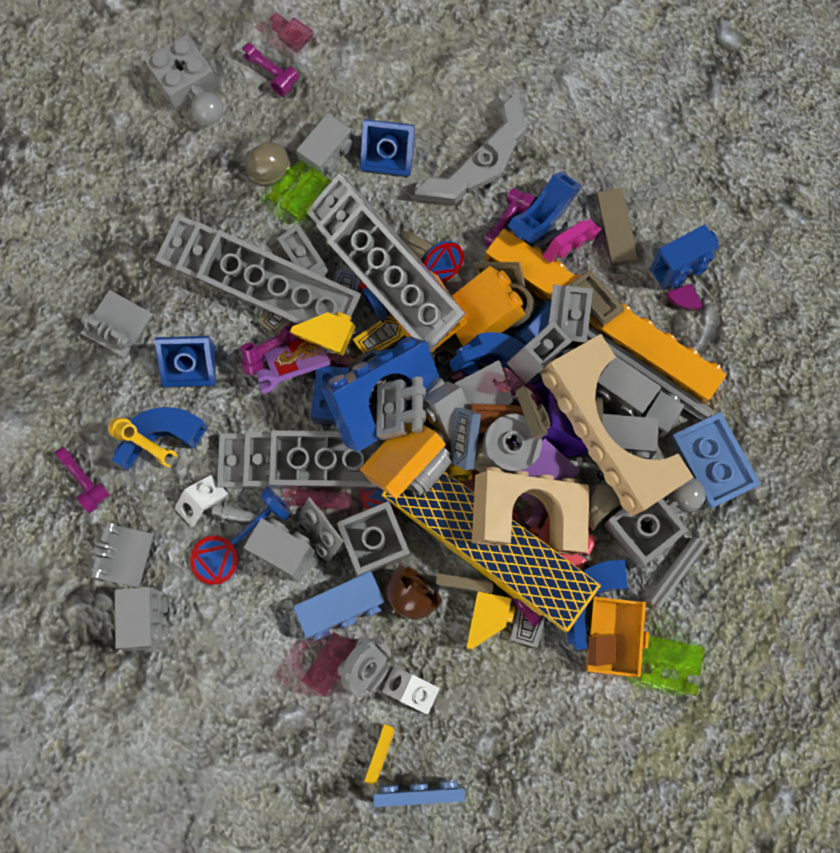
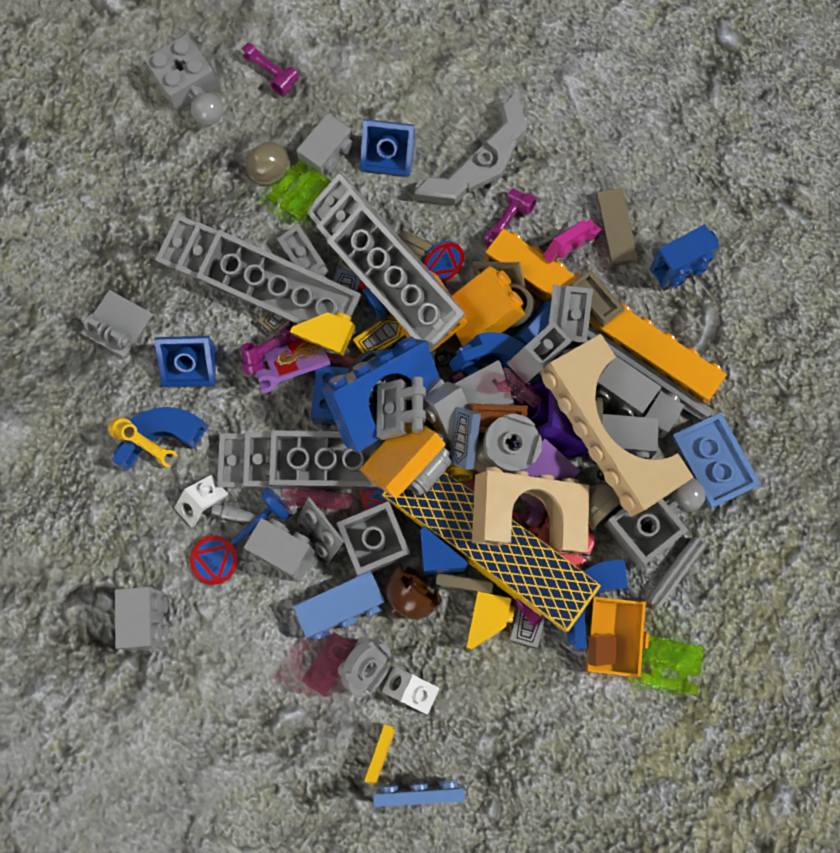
(93, 494): magenta brick -> none
(119, 554): light grey hinge -> none
(291, 33): clear pink plate -> none
(439, 557): none -> blue slope
(535, 415): dark tan tile -> none
(546, 210): blue arch -> none
(685, 298): magenta tile -> none

